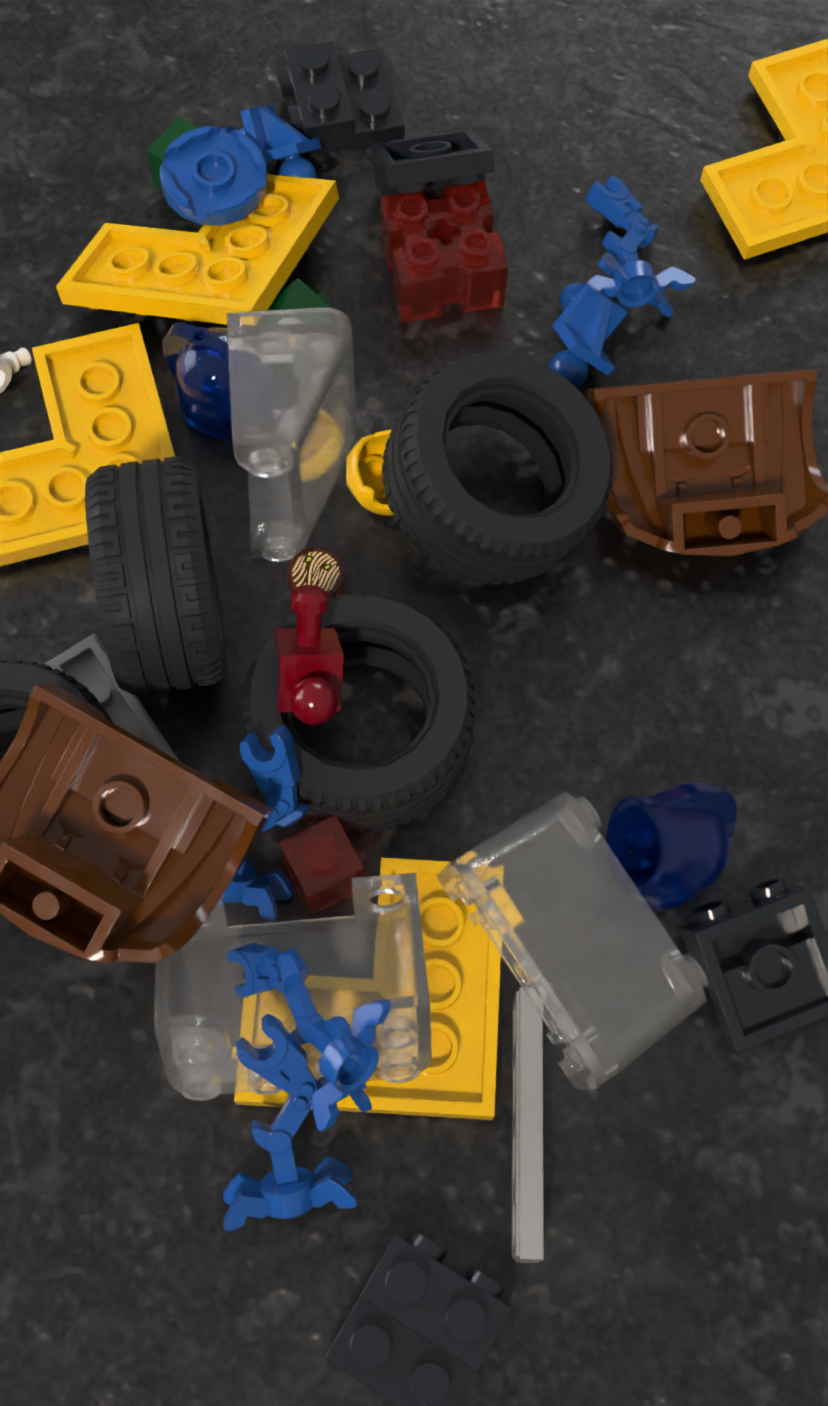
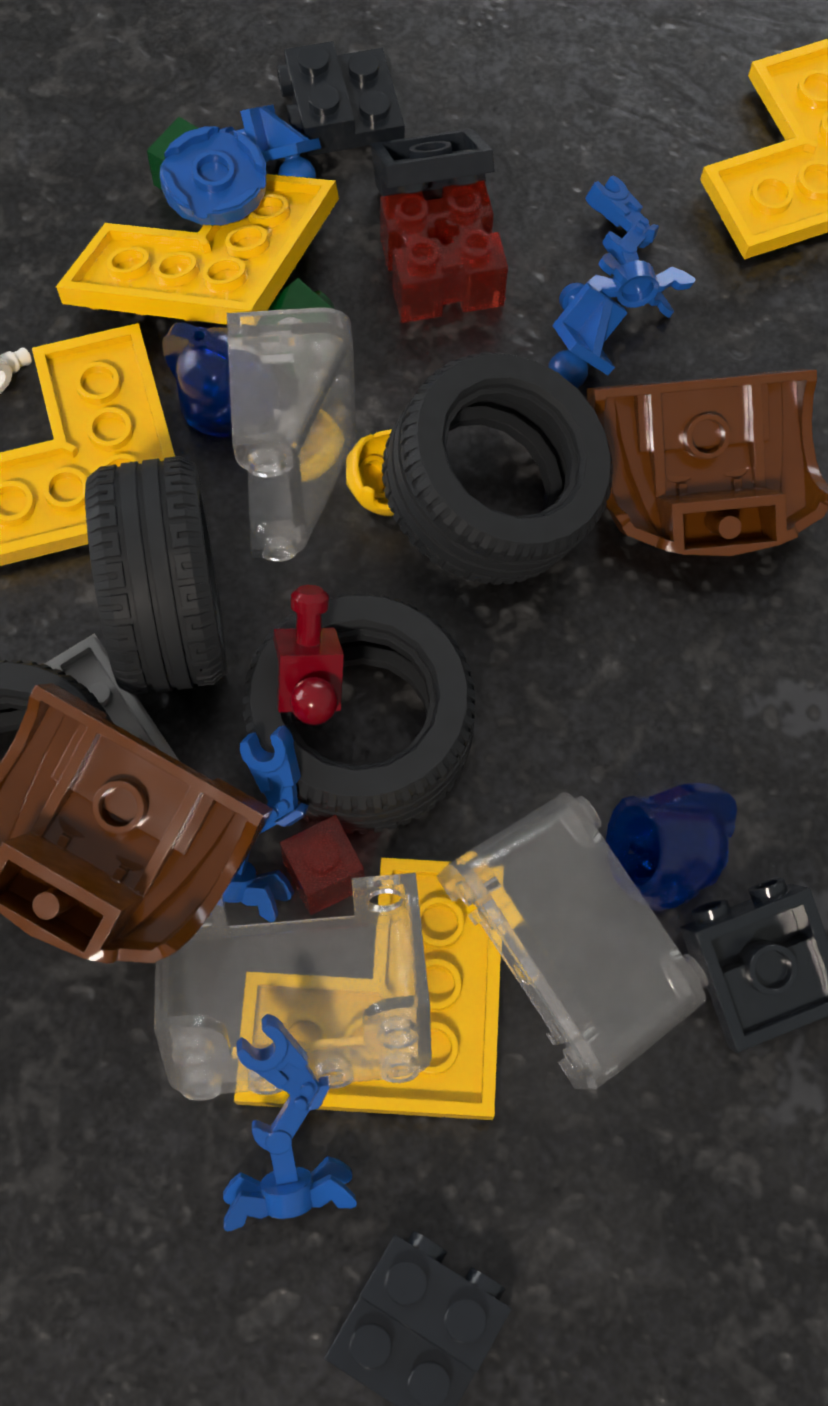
(318, 568): tile -> none
(346, 1054): blue piece -> none
(527, 1131): light grey tile -> none

